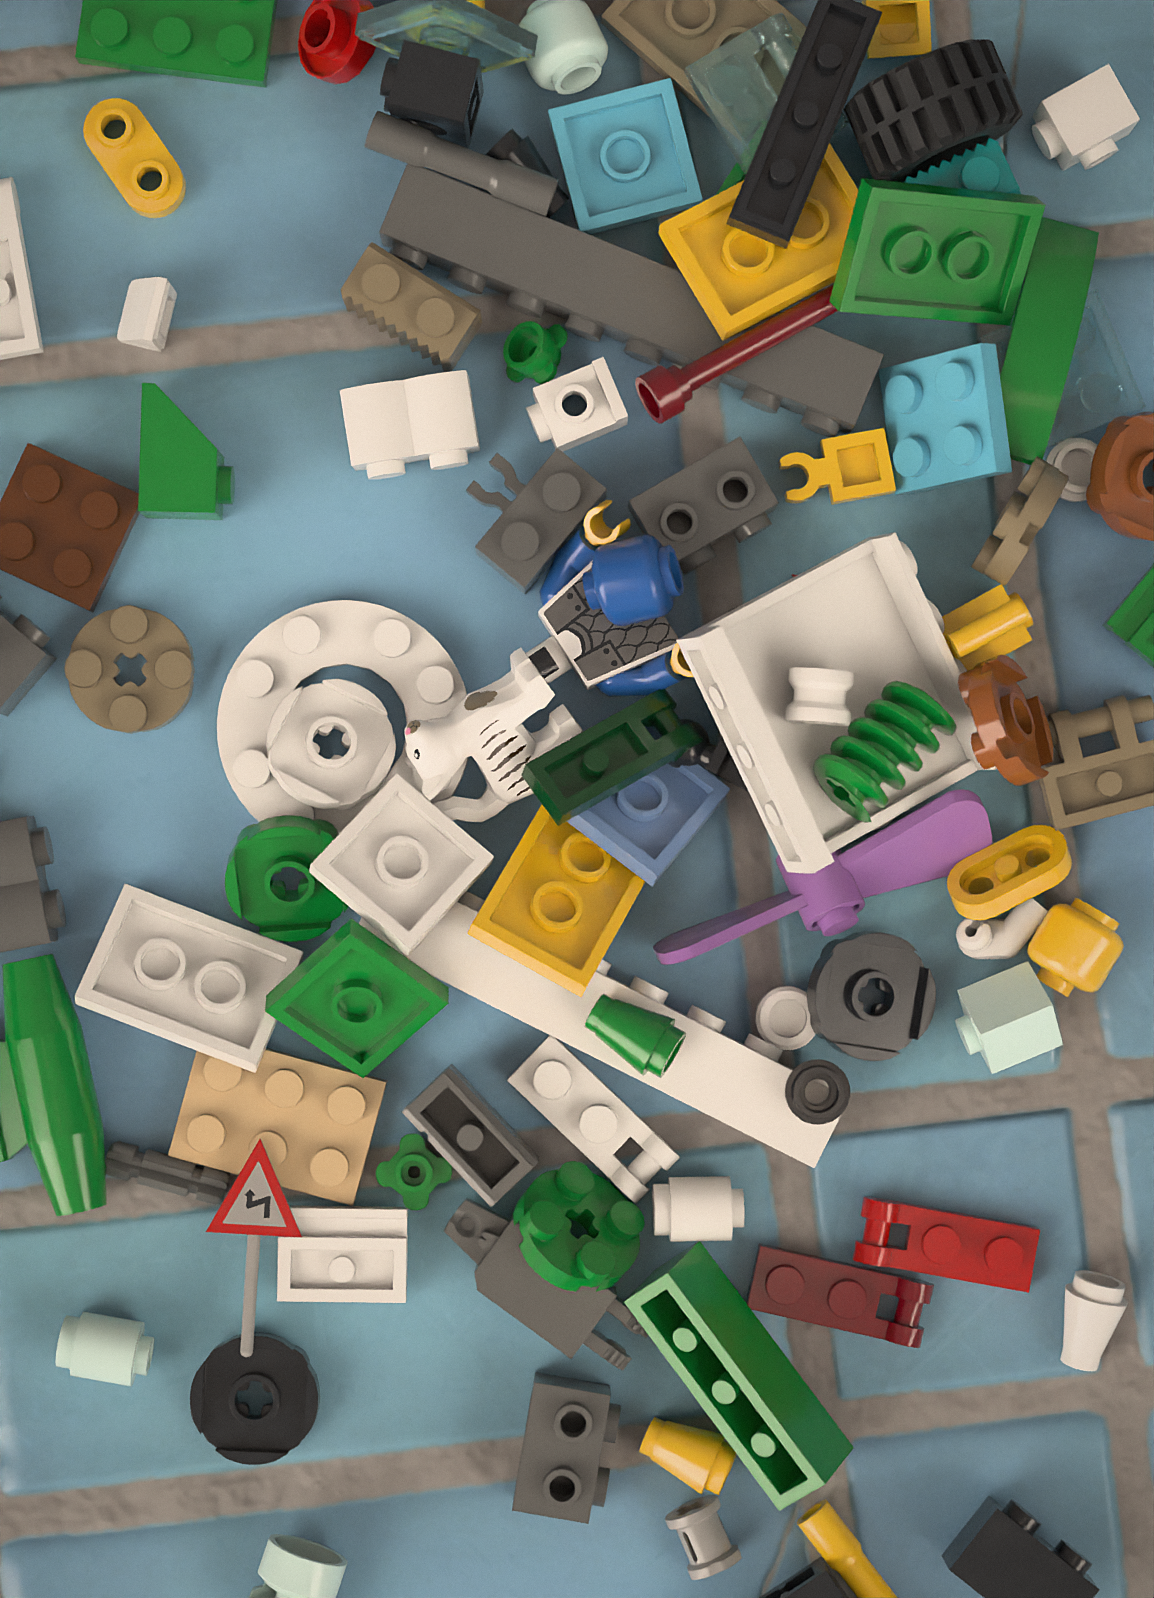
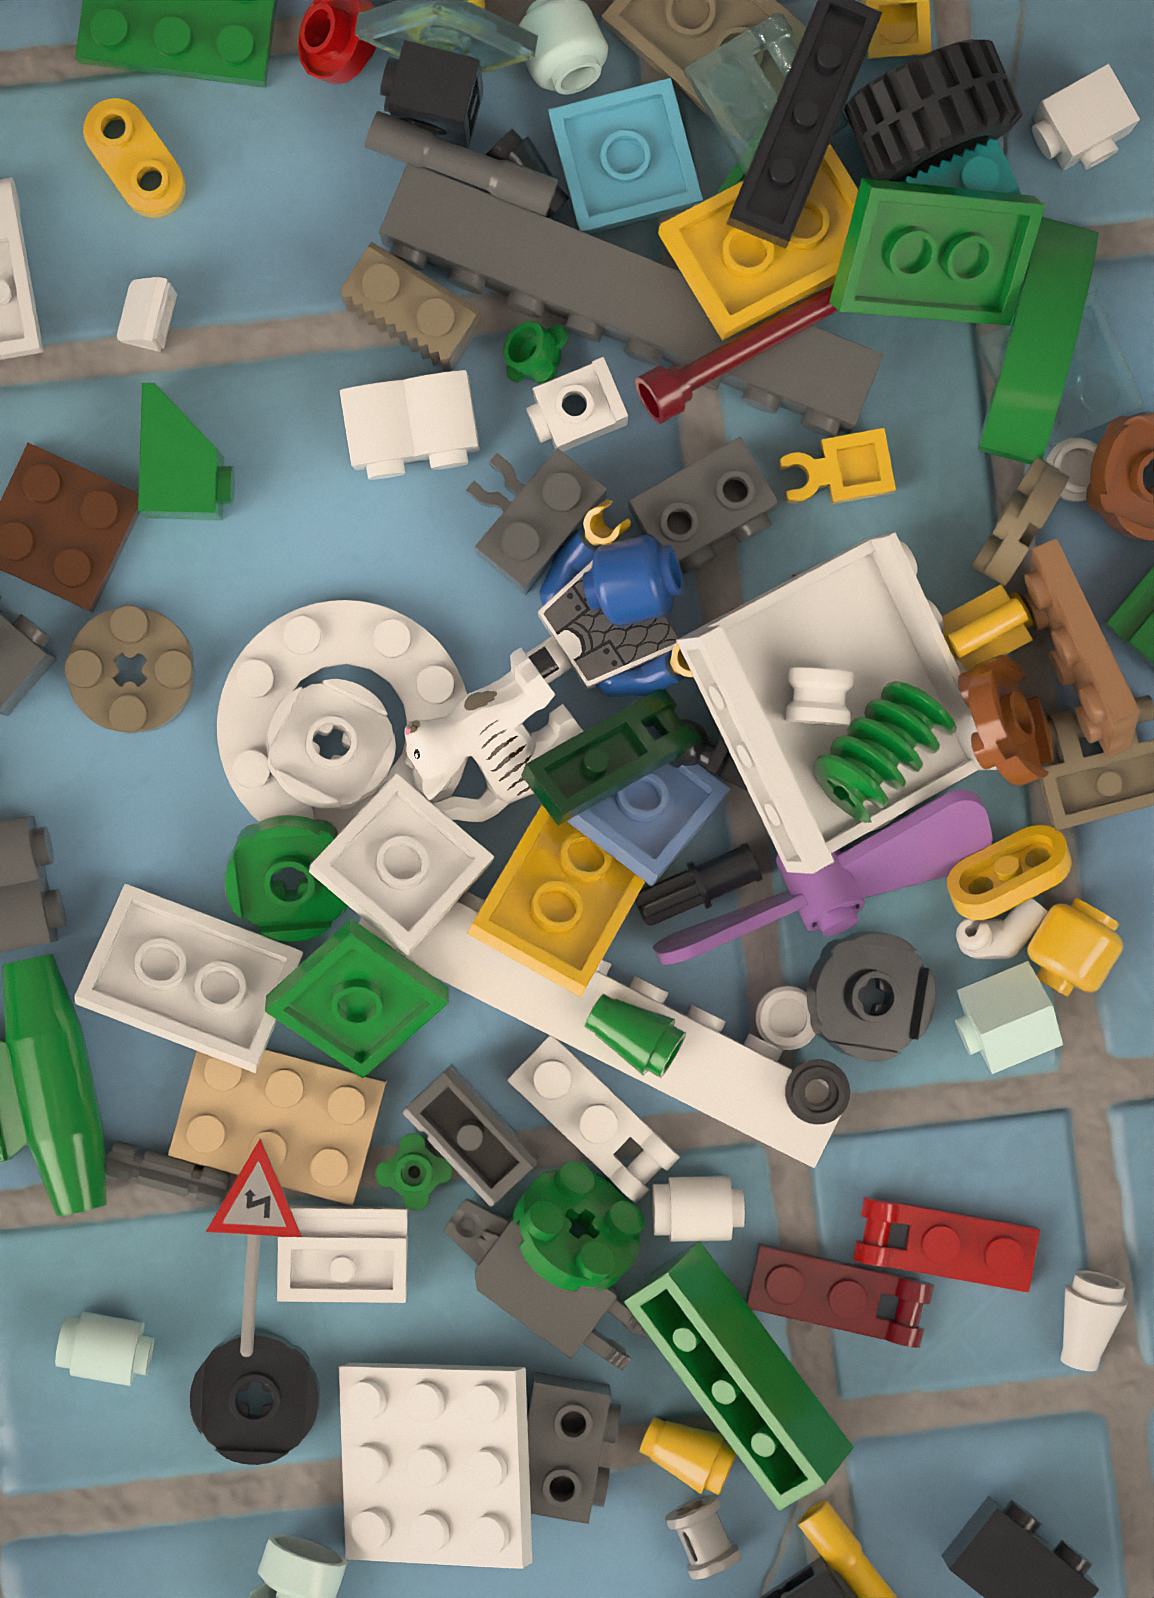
(436, 1464): none -> white plate
(698, 885): none -> black axle
(945, 419): medium azure plate -> none
(1080, 650): none -> medium nougat plate

